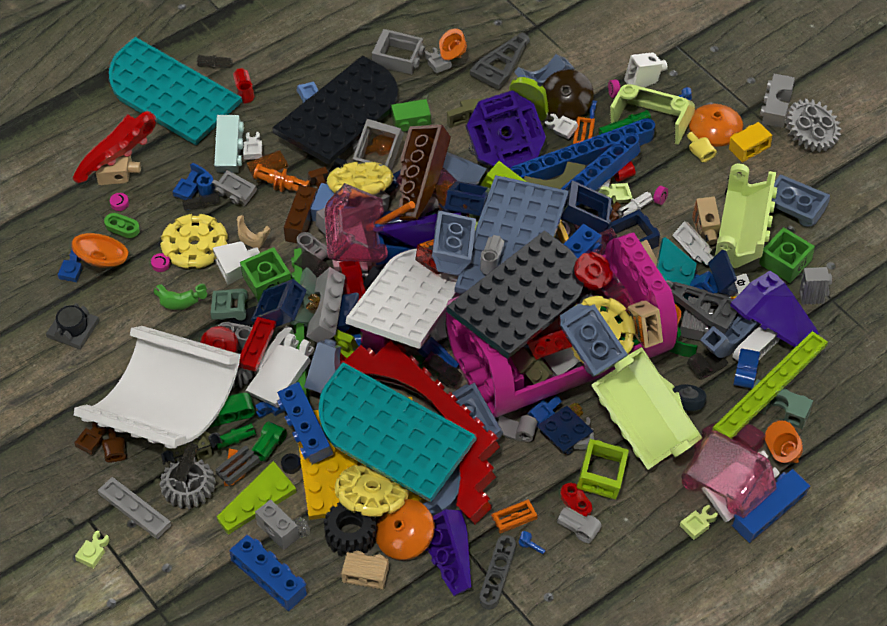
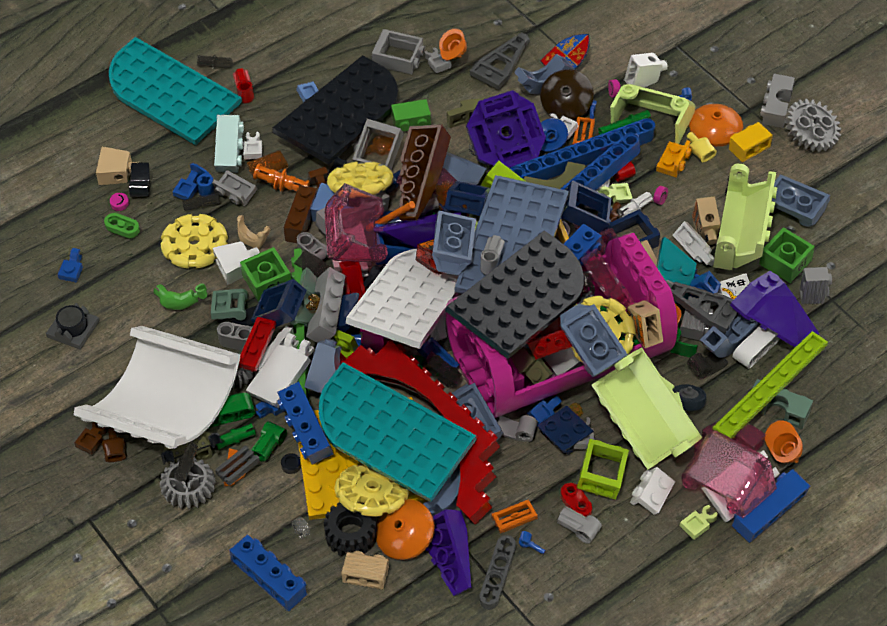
(91, 552): yellowish green plate -> none
(99, 250): orange dish -> none
(117, 143): red animal -> none
(134, 507): light grey plate -> none
(140, 180): none -> black panel
(160, 262): dark pink tile -> none
(221, 338): red tile -> none
(268, 485): lime wing -> none
(277, 524): light grey brick -> none
(531, 91): lime tile -> none
(555, 128): none -> blue dish
(572, 48): none -> shield
(593, 270): red tile -> none
(652, 490): none -> white bracket
(674, 158): none -> light orange bracket
(723, 273): dark blue panel -> none
(746, 368): blue panel -> none

